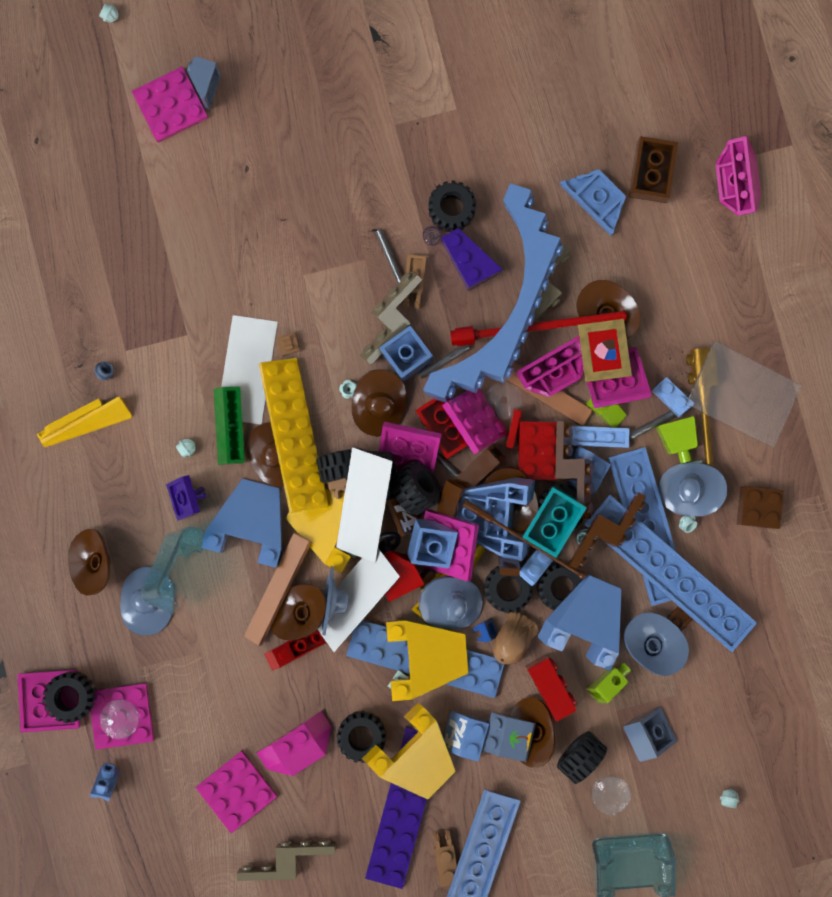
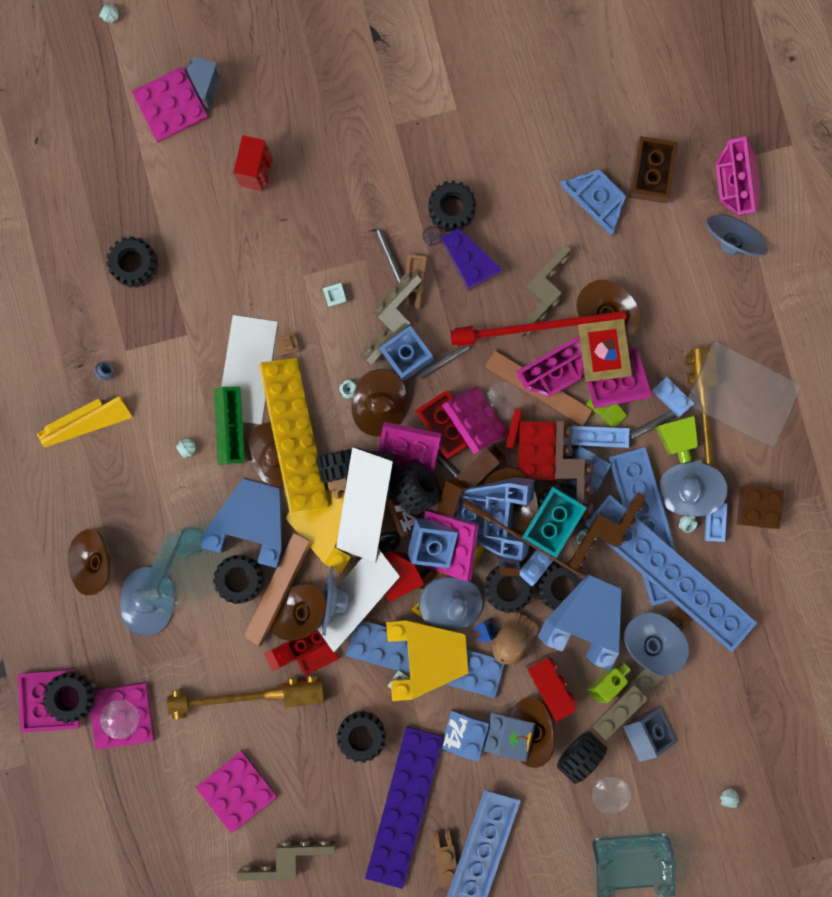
(105, 782): medium blue hips -> none
(117, 257): none -> black tyre
(184, 497): dark purple tile -> none
(223, 586): none -> black tyre
(252, 163): none -> red brick
(293, 693): none -> pearl gold bar
(298, 746): dark pink wedge -> none
(317, 659): none -> red tile
(334, 295): none -> light aqua plate
(422, 763): yellow wedge -> none
(498, 355): medium blue arch -> none
(629, 701): none -> dark tan bracket
(716, 525): none -> light blue plate
(736, 236): none -> sand blue hat

